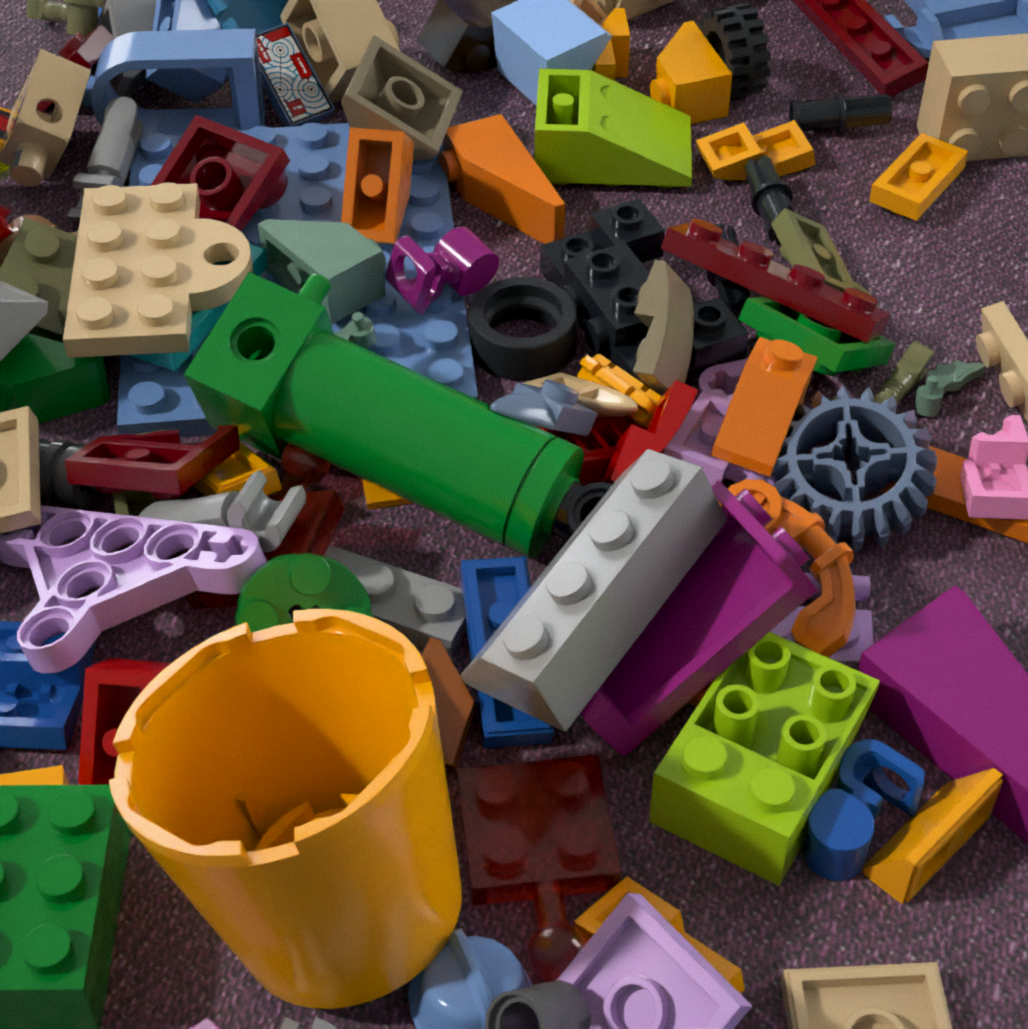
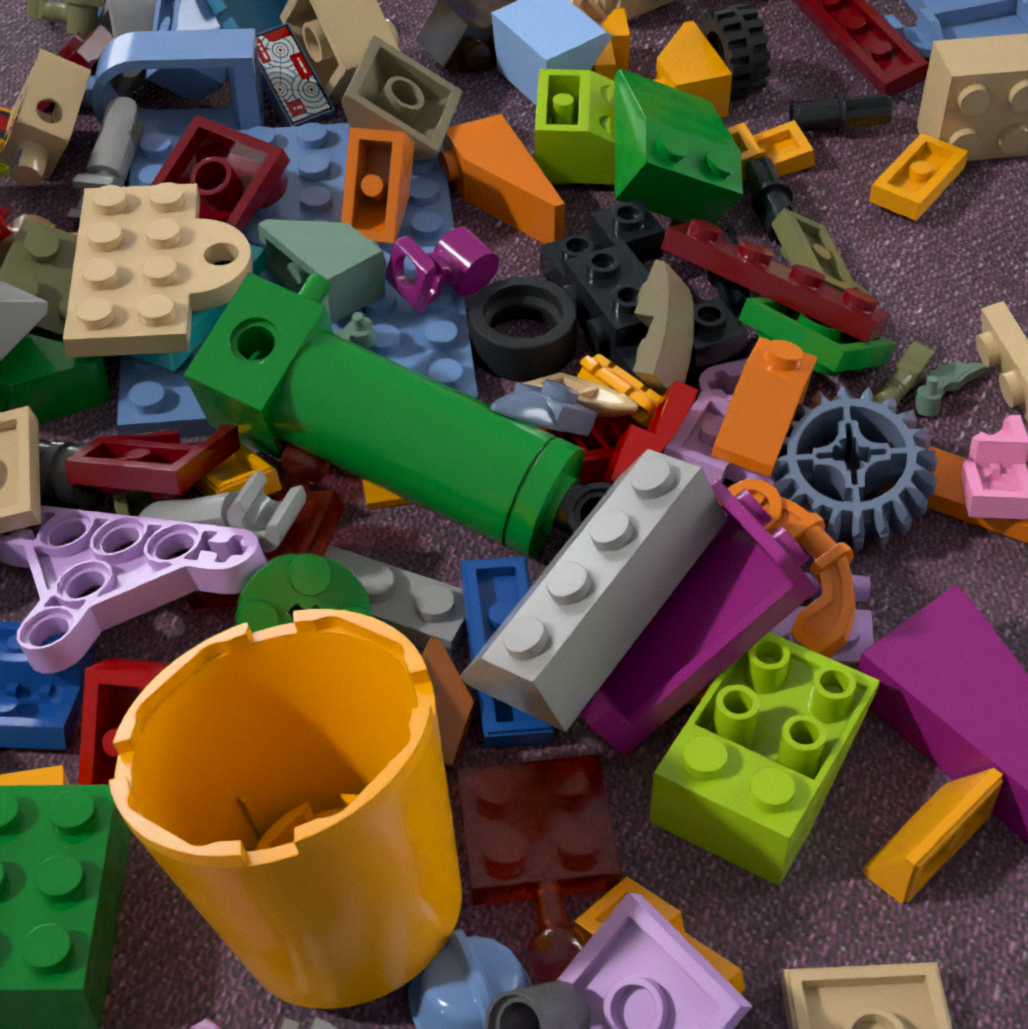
(673, 151): none -> green slope
(845, 816): blue leg -> none

